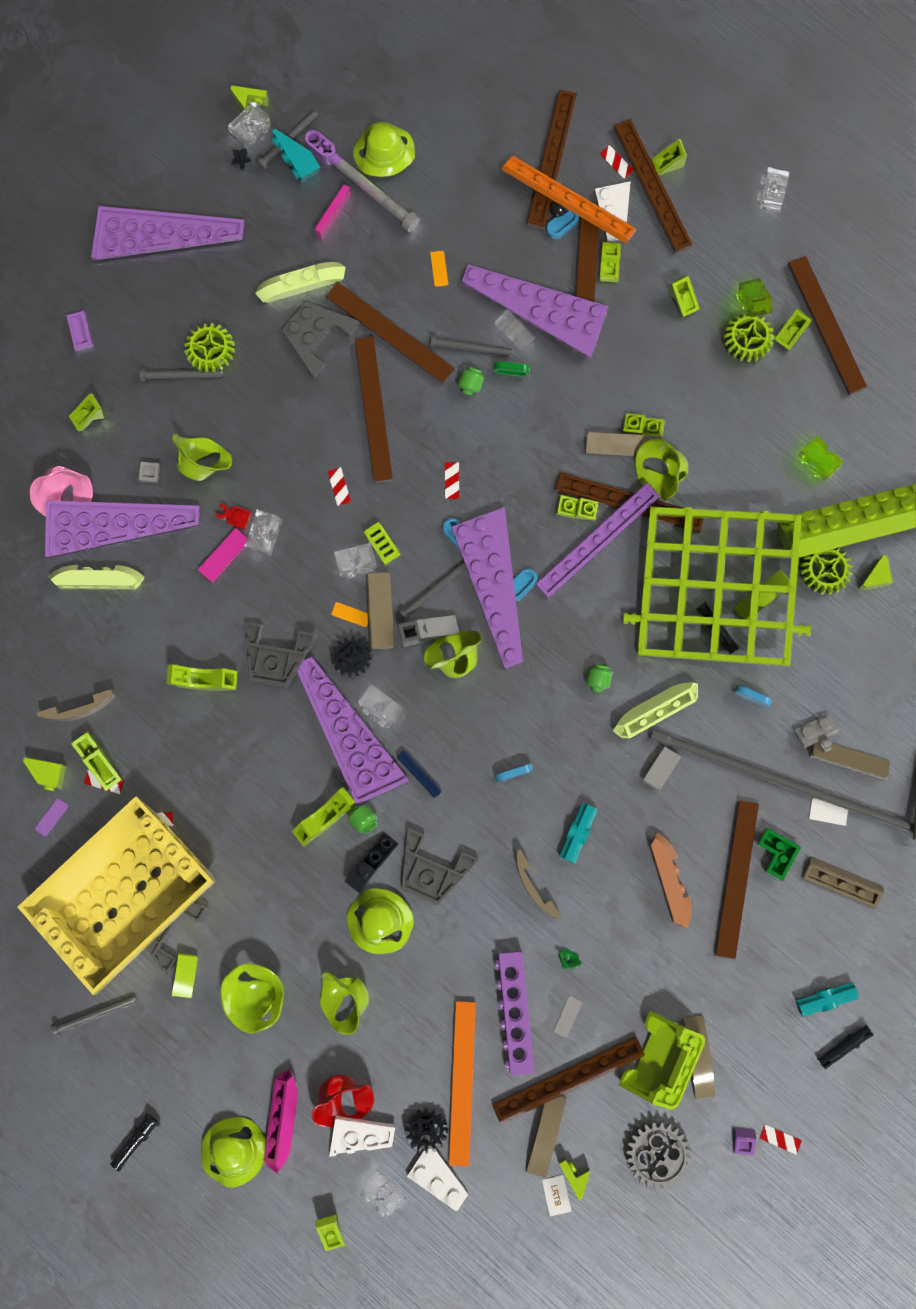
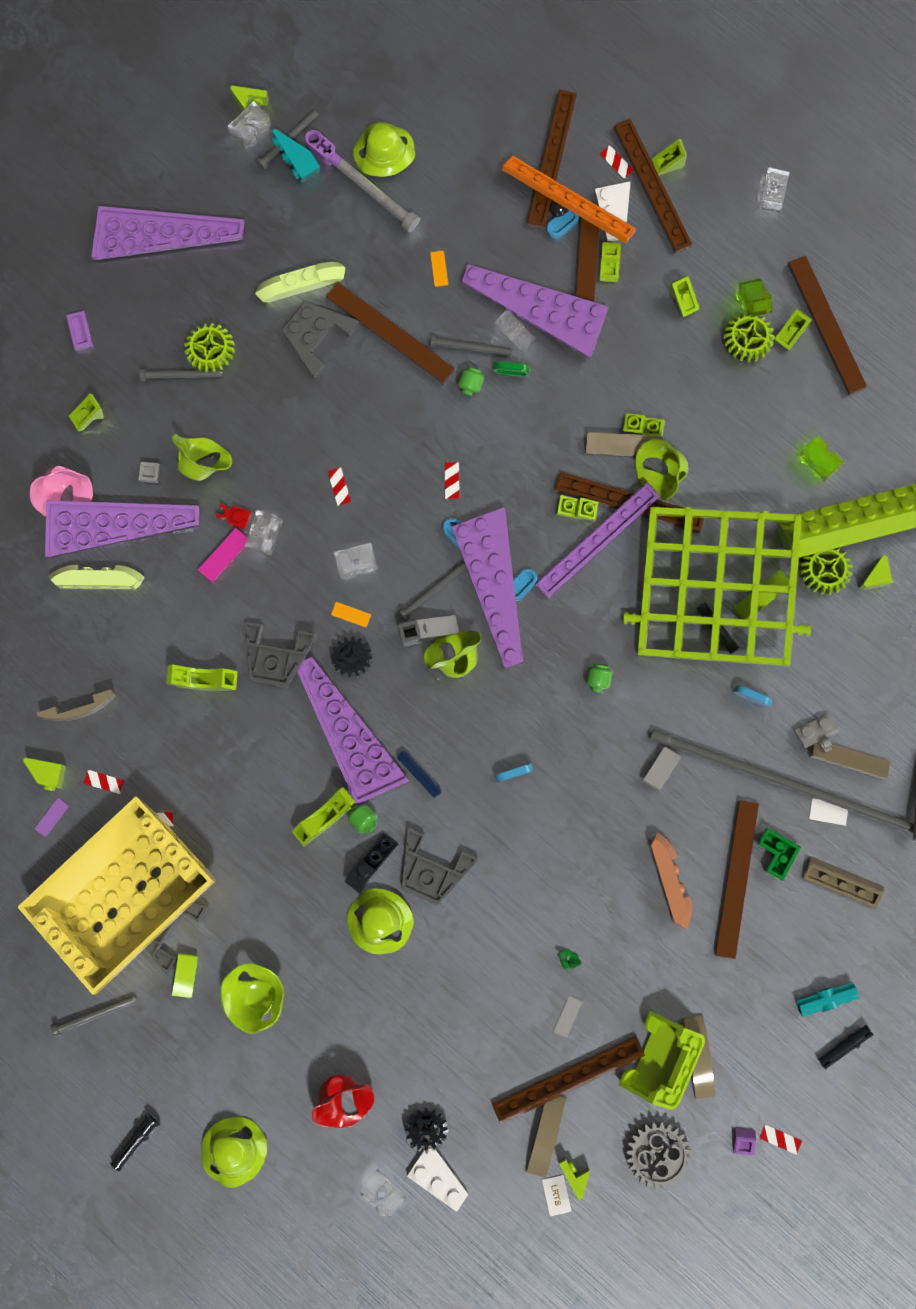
(96, 760): lime slope -> none
(241, 158): black plant -> none
(281, 1121): dark pink brick -> none
(330, 1232): lime slope -> none
(332, 211): dark pink tile -> none
(332, 995): lime piece -> none
(359, 1134): white wing -> none
(367, 533): lime slope -> none
(374, 410): reddish brown tile -> none
(375, 696): clear brick -> none
(380, 611): dark tan slope -> none
(462, 1083): orange tile -> none
(525, 1064): medium lavender brick -> none
(548, 907): dark tan slope -> none
(578, 833): teal piece -> none
(656, 709): yellowish green brick -> none

